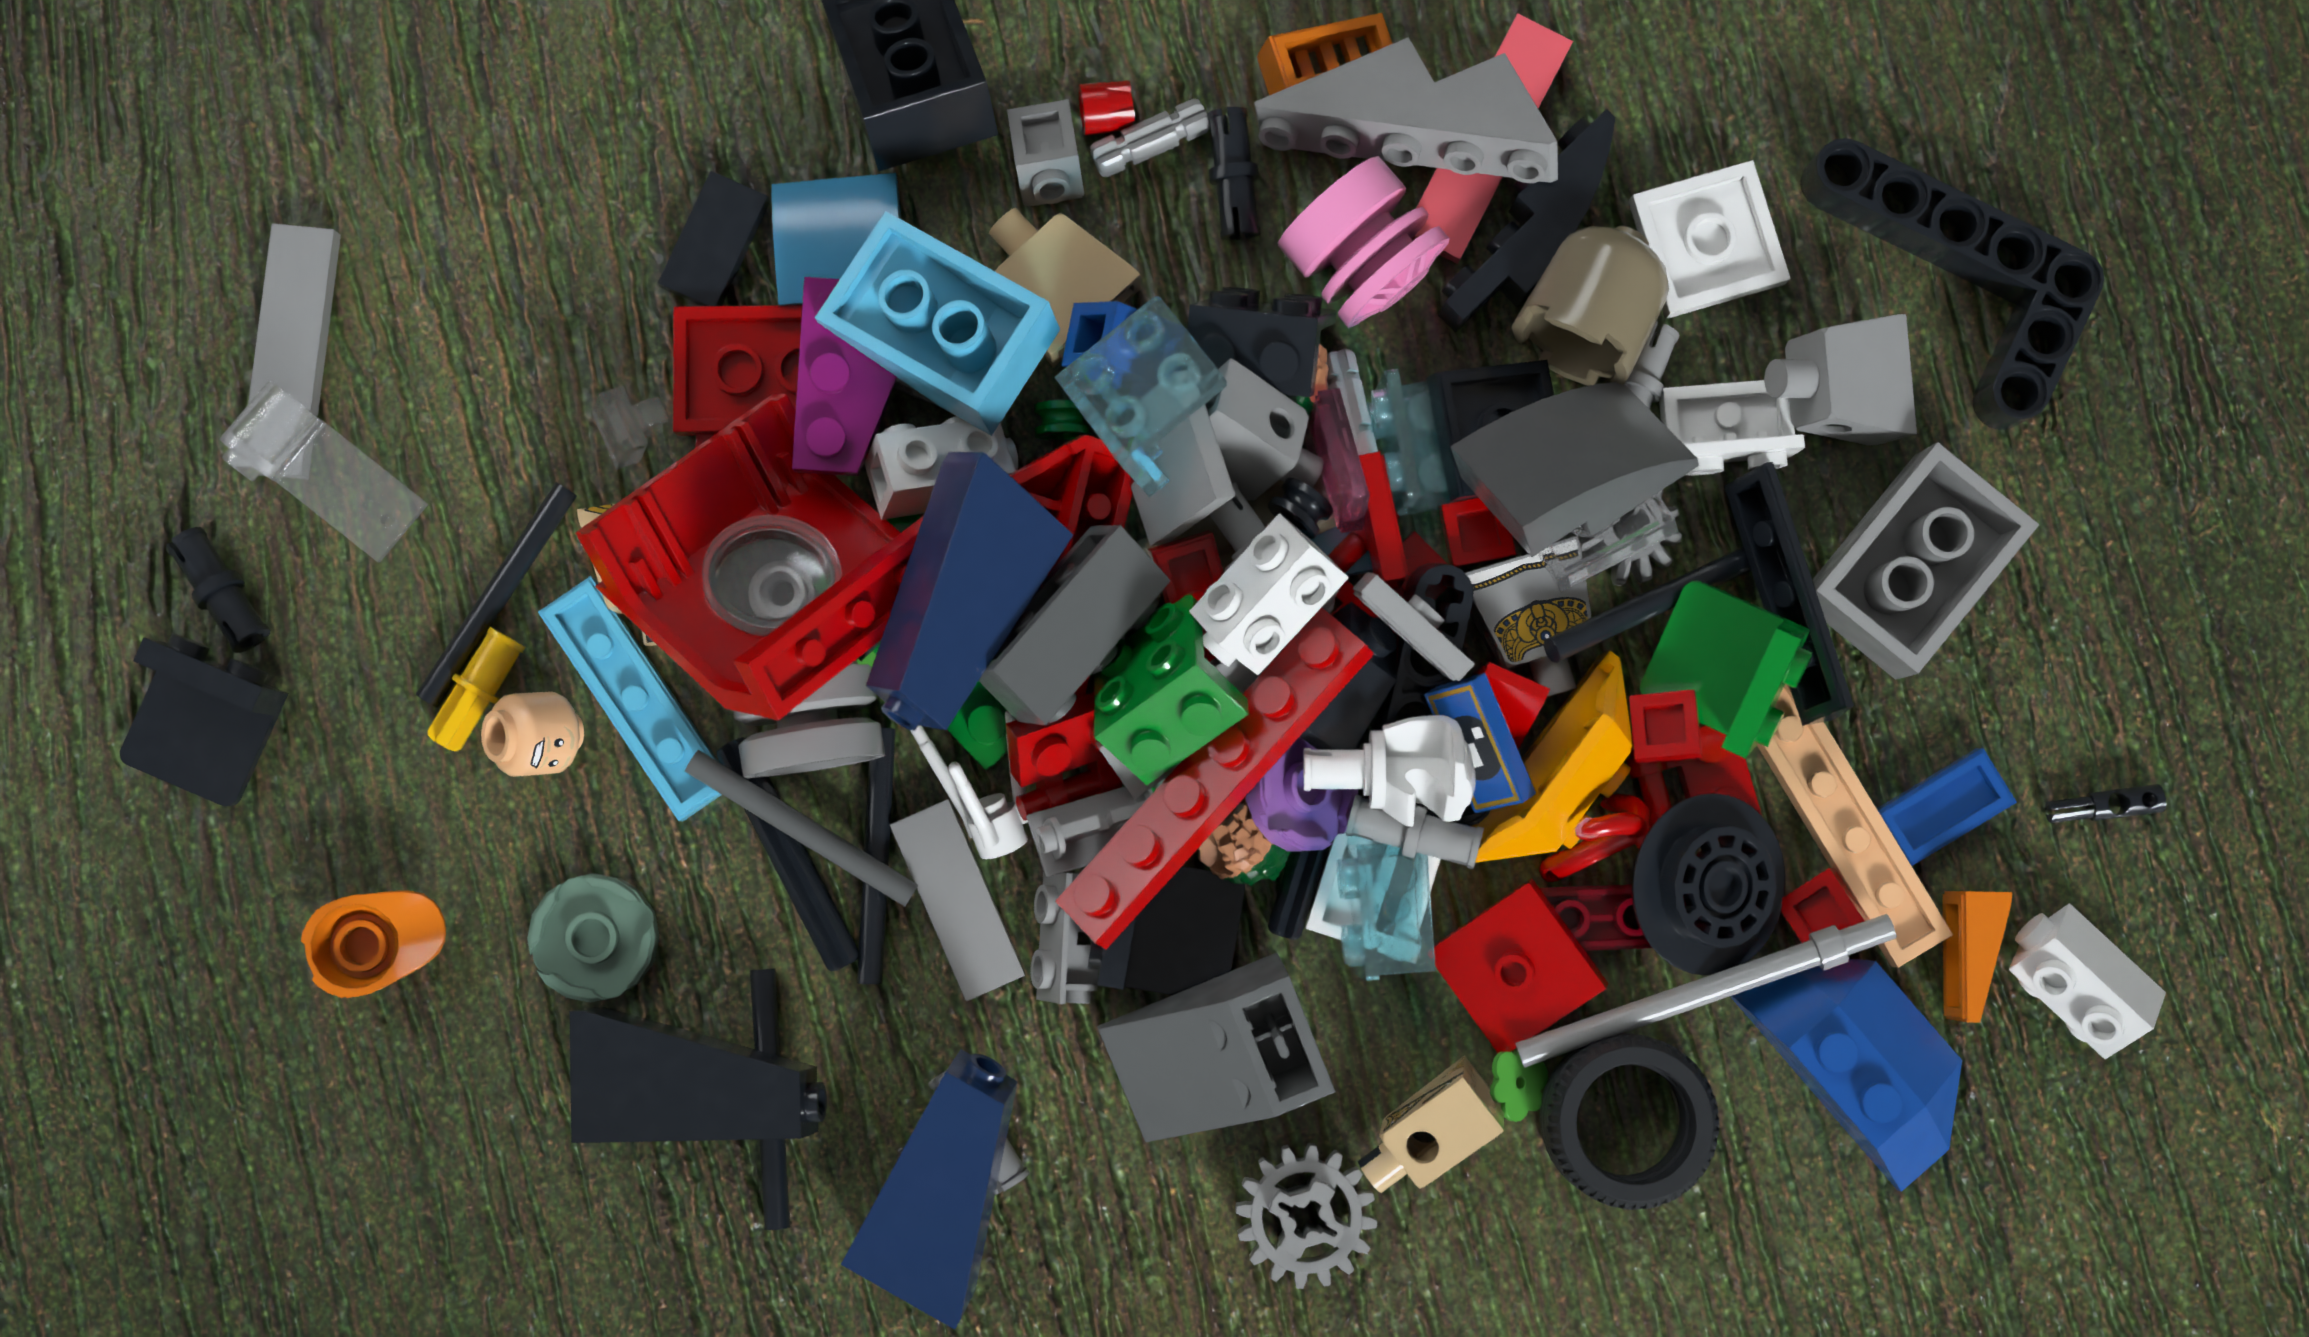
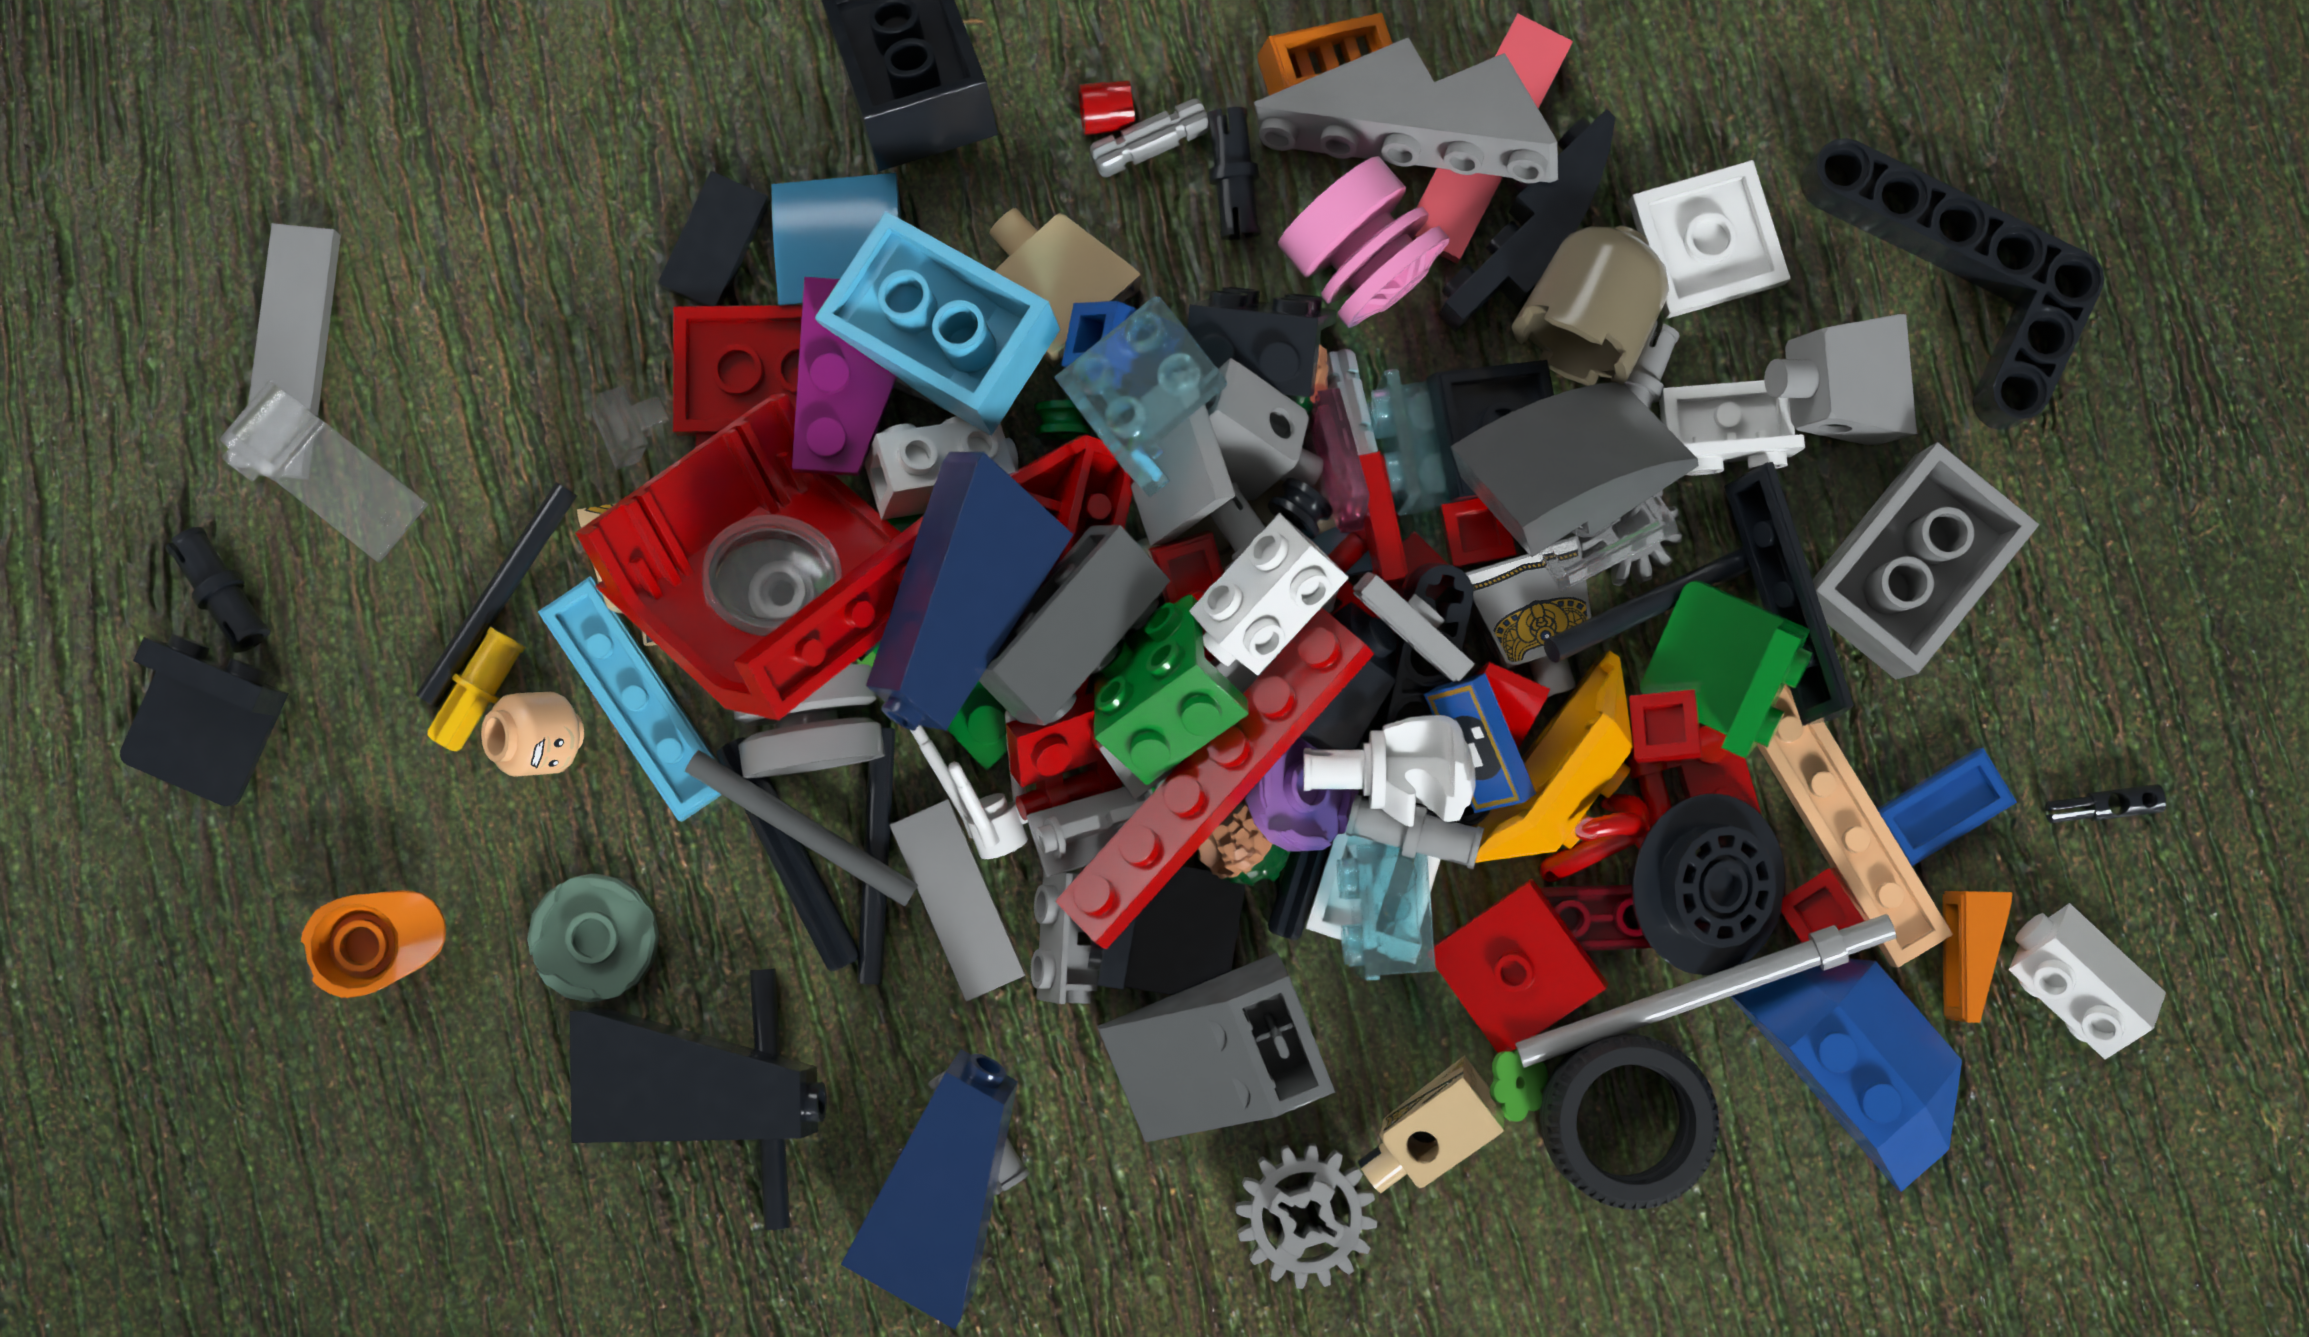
(1045, 153): light grey bracket -> none

